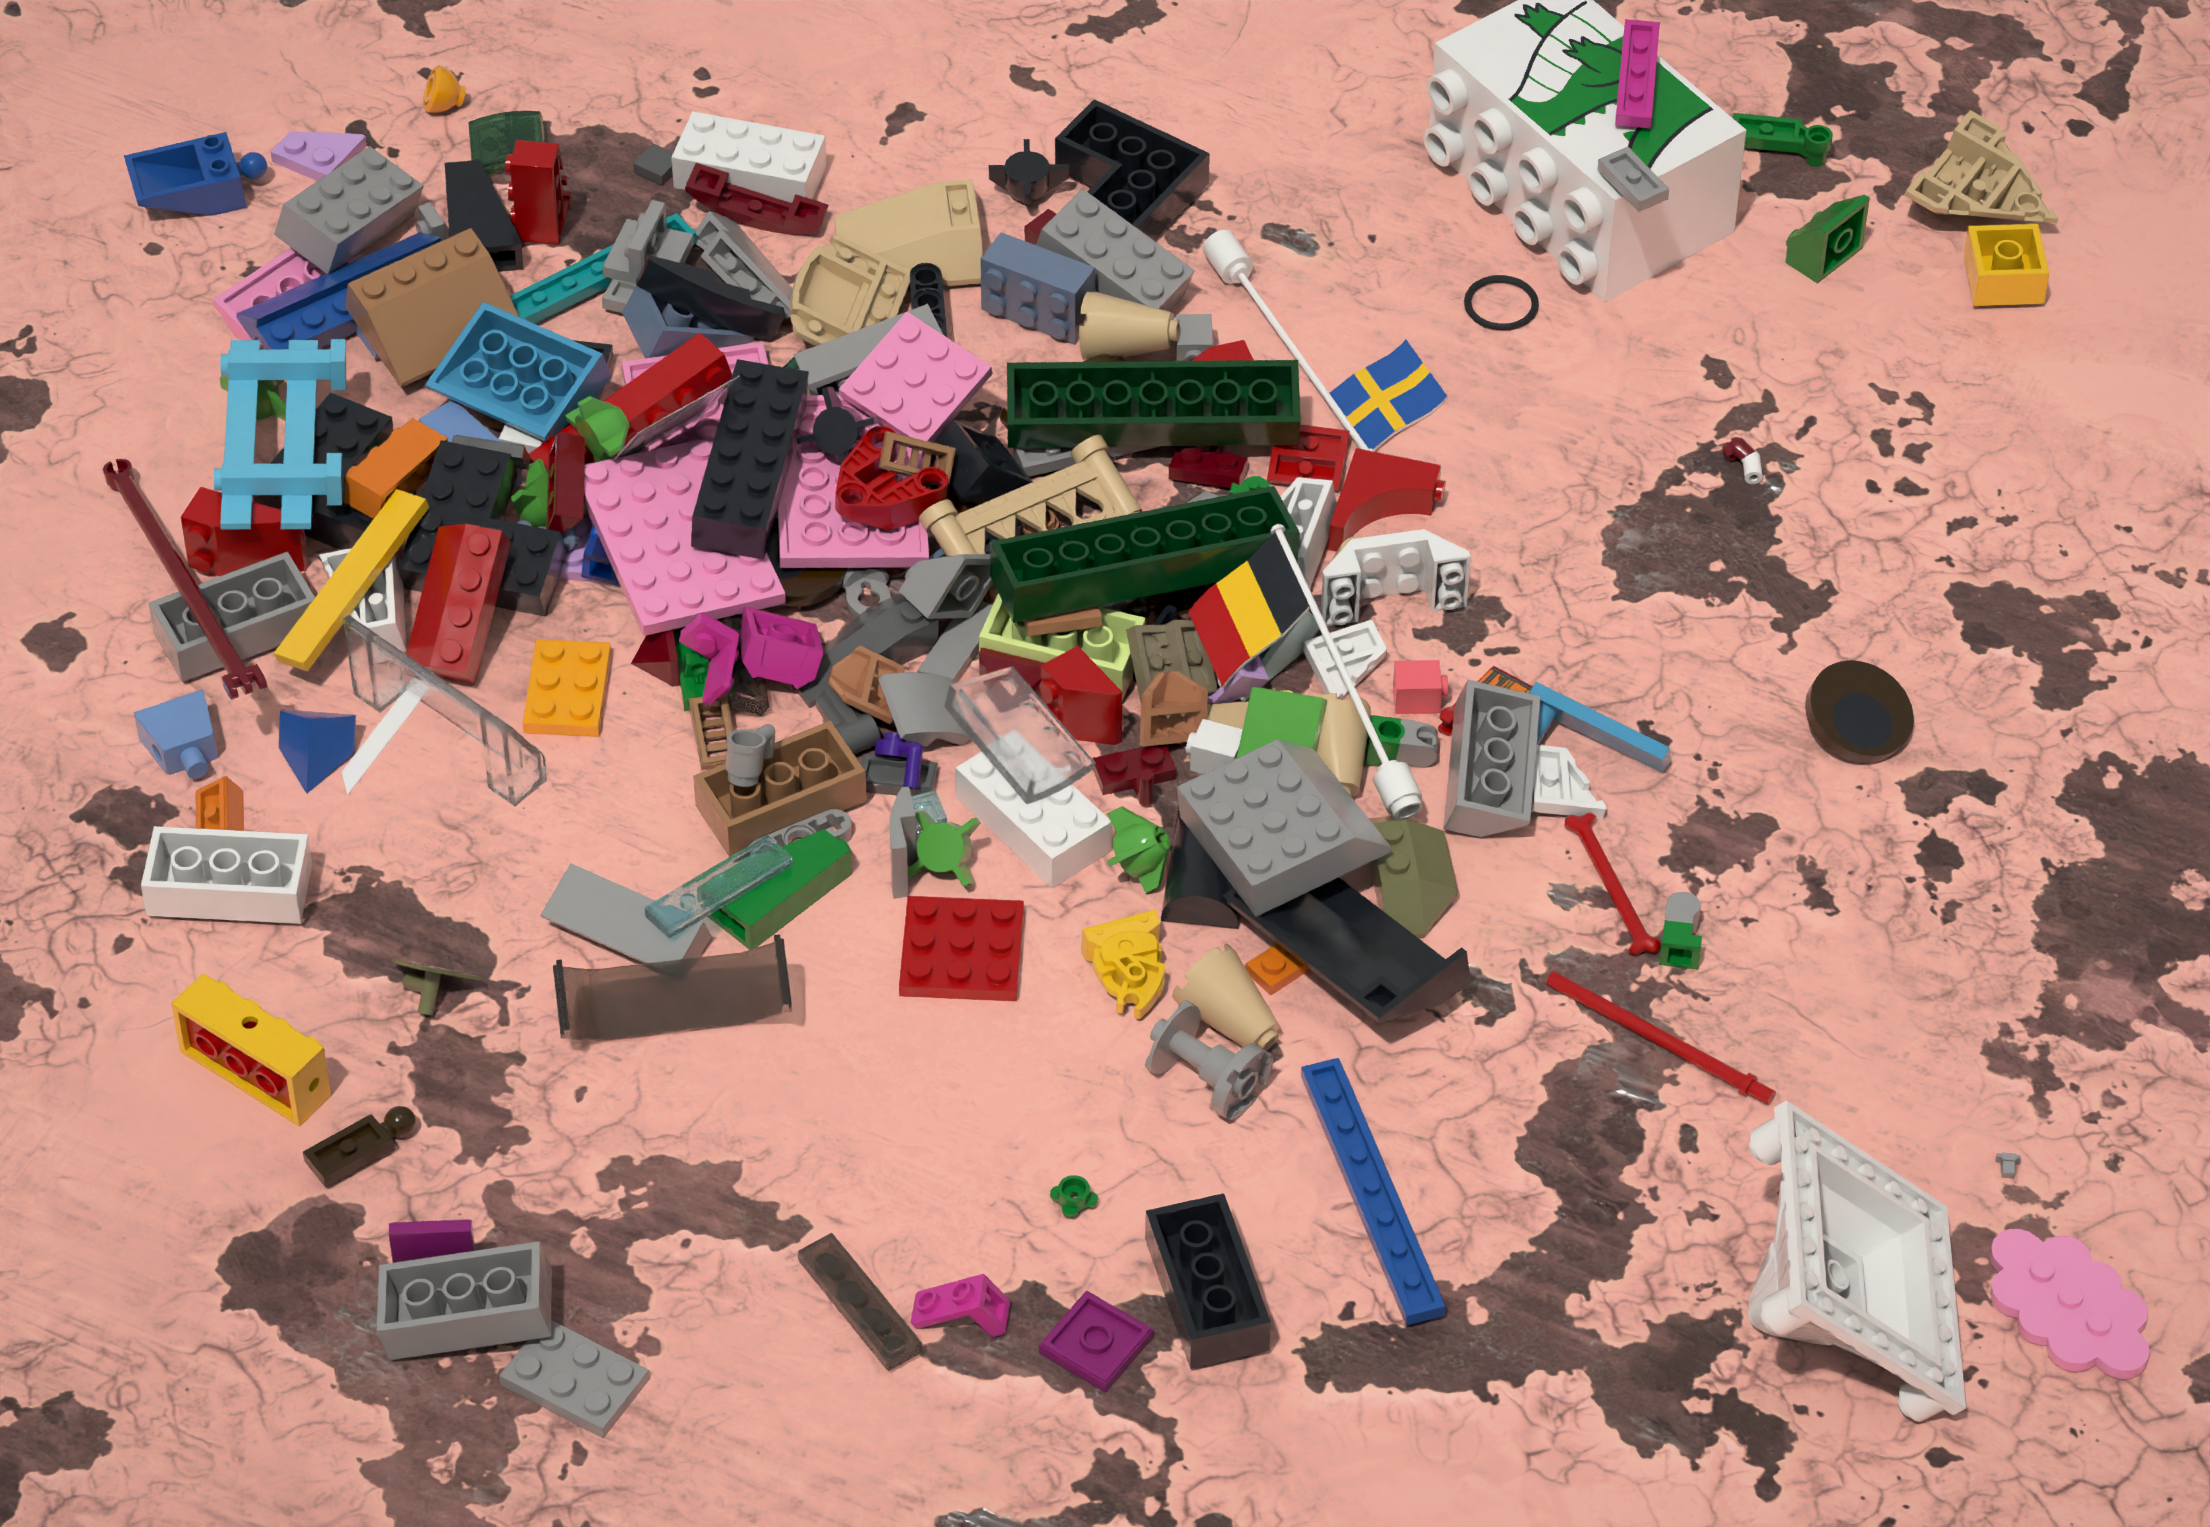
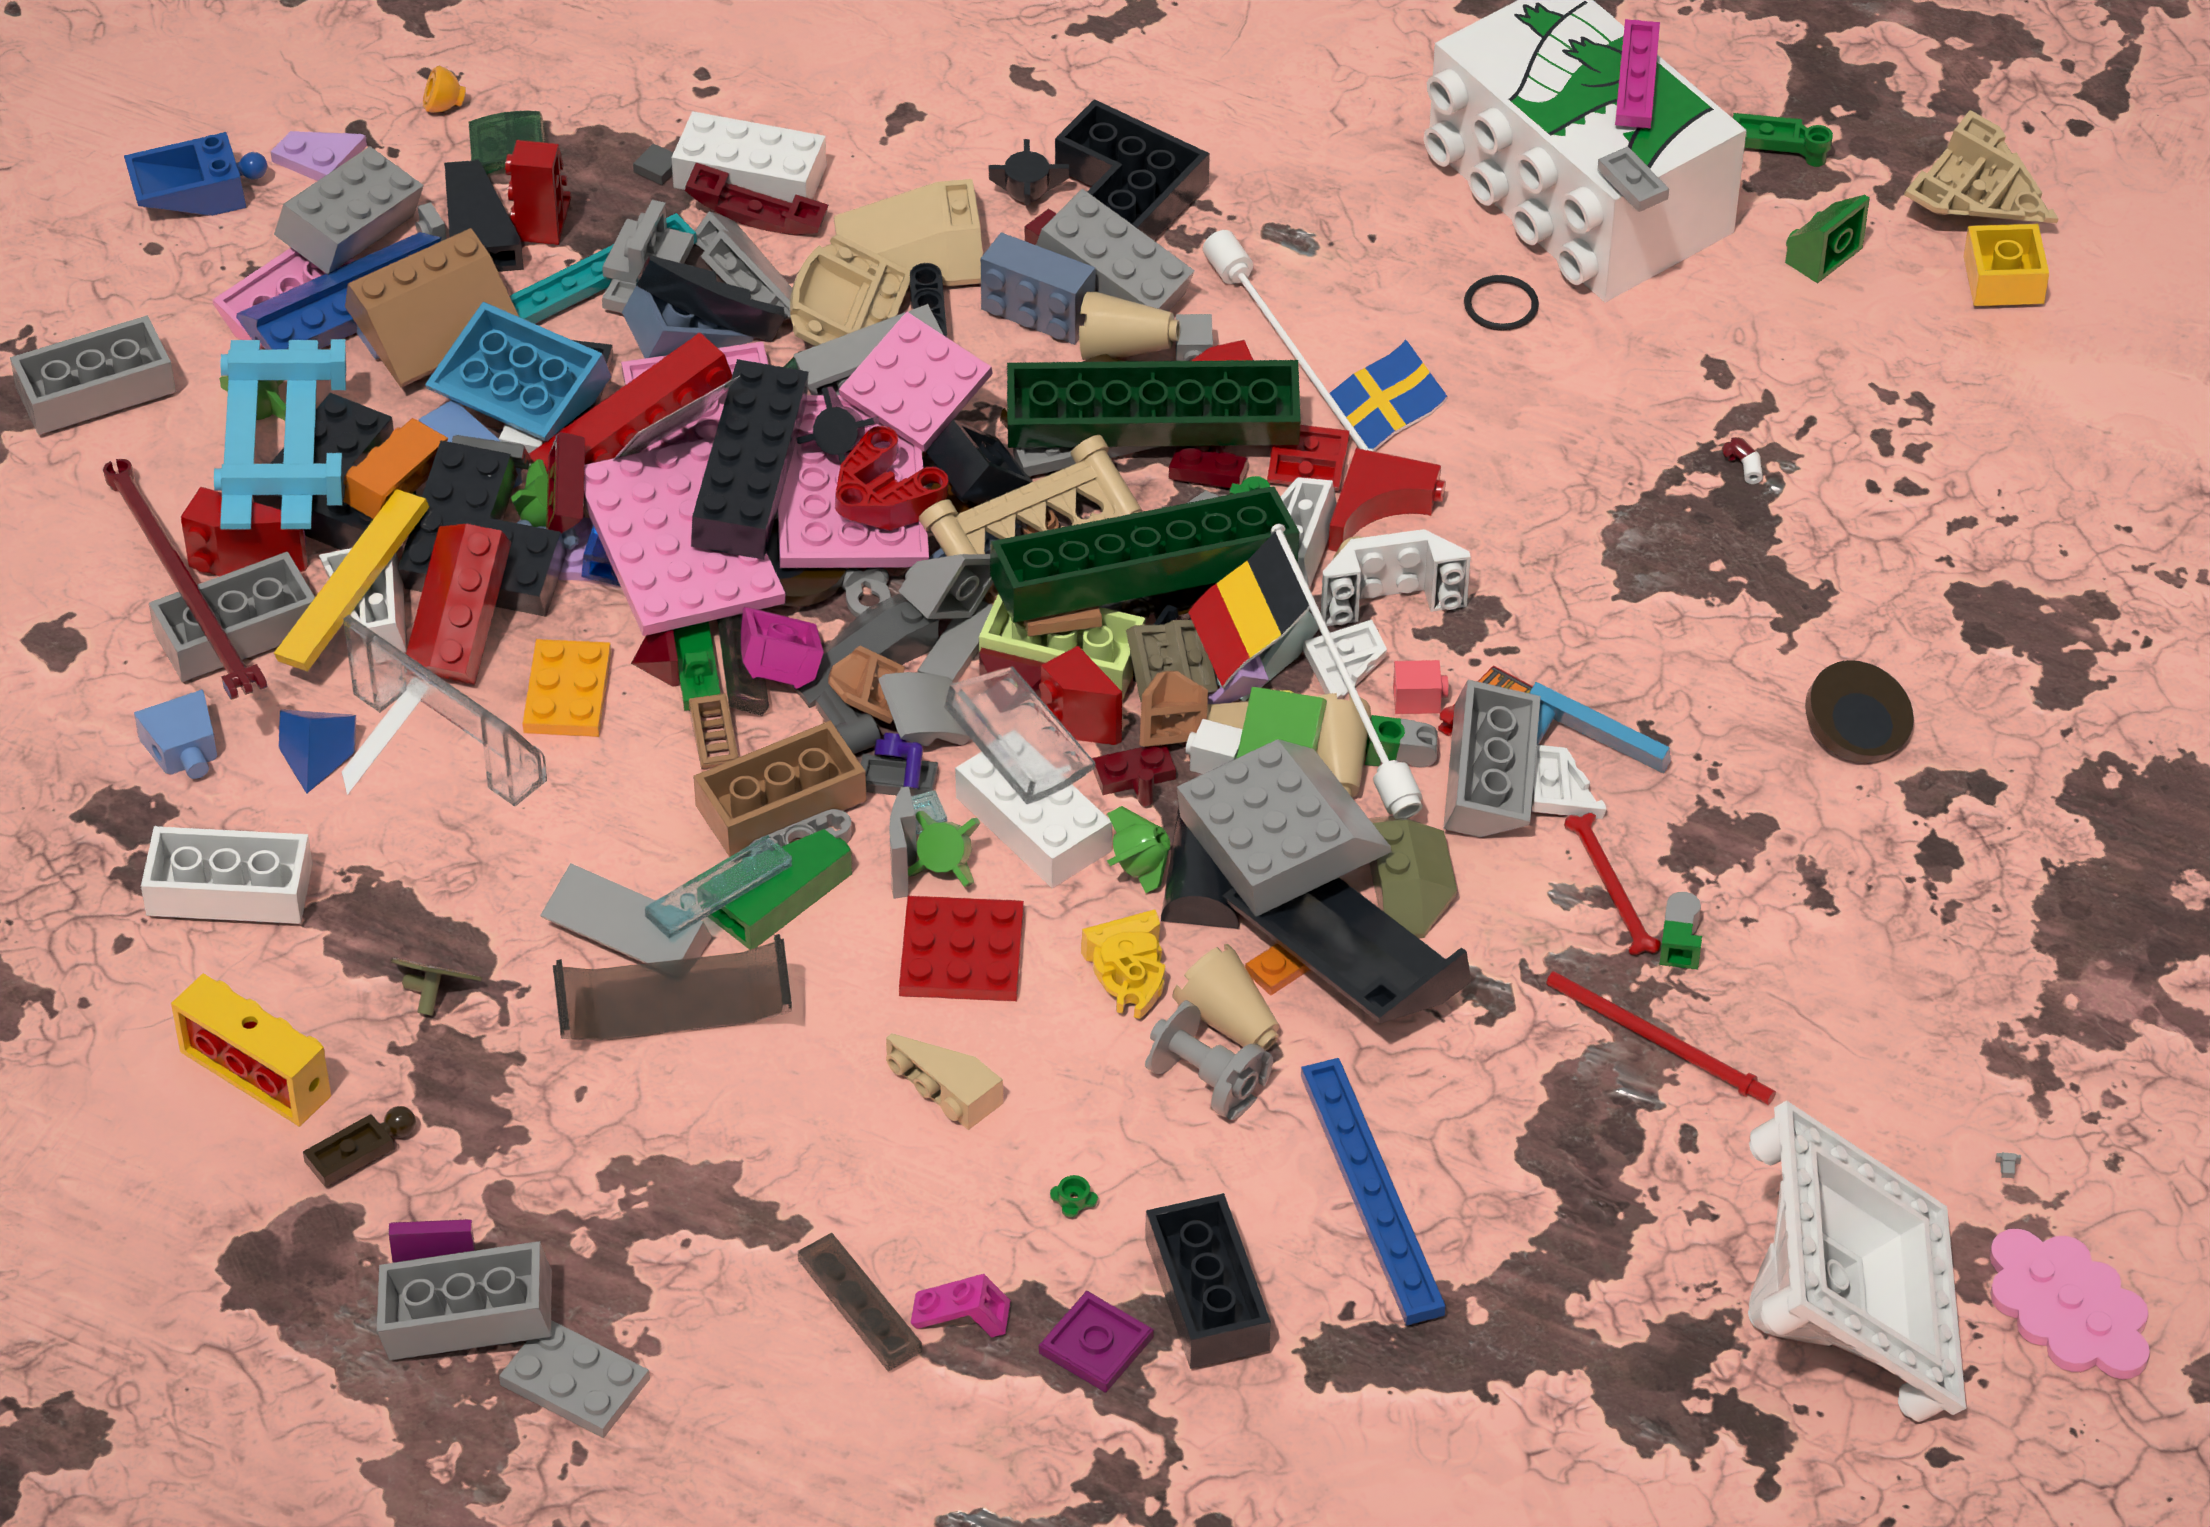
(93, 374): none -> light grey brick
(220, 806): orange slope -> none
(601, 425): bright green piece -> none
(720, 646): dark pink bracket -> none
(746, 754): light grey piece -> none
(943, 454): medium nougat slope -> none
(952, 1079): none -> tan slope

